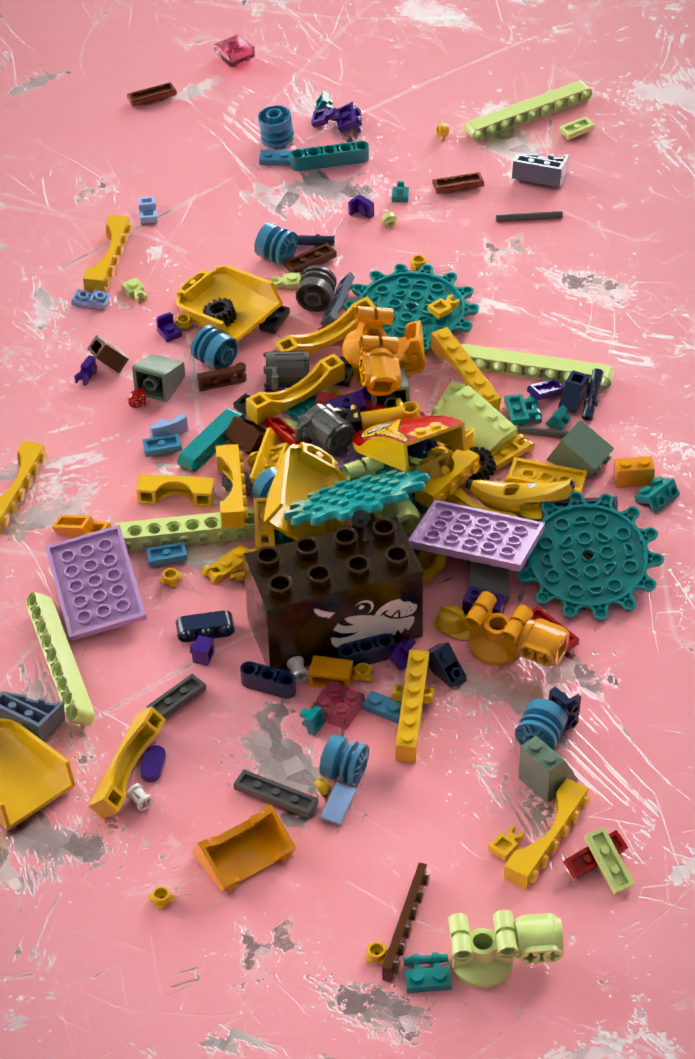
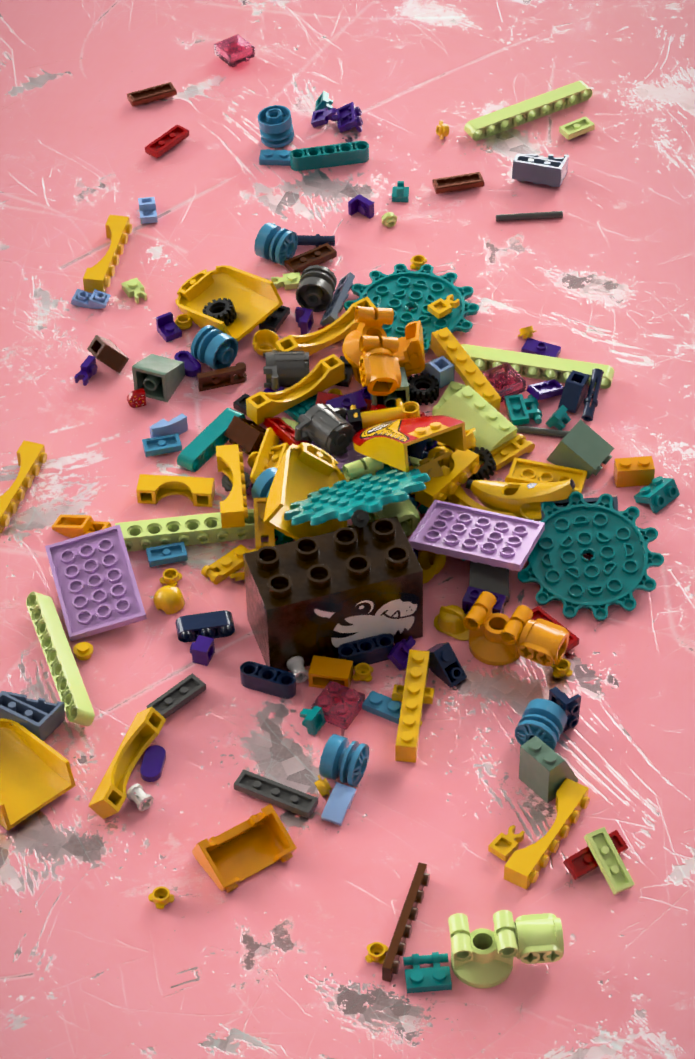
(83, 650): none -> yellow plate
(167, 141): none -> red plate
(169, 599): none -> yellow hair
(192, 366): none -> dark purple tile
(264, 341): none -> yellow hair
(305, 319): none -> dark purple bracket
(423, 381): none -> black tyre
(441, 369): none -> light blue slope
(505, 380): none -> clear pink brick
(526, 332): none -> yellow plate
(540, 348): none -> dark purple plate
(562, 669): none -> yellow plate

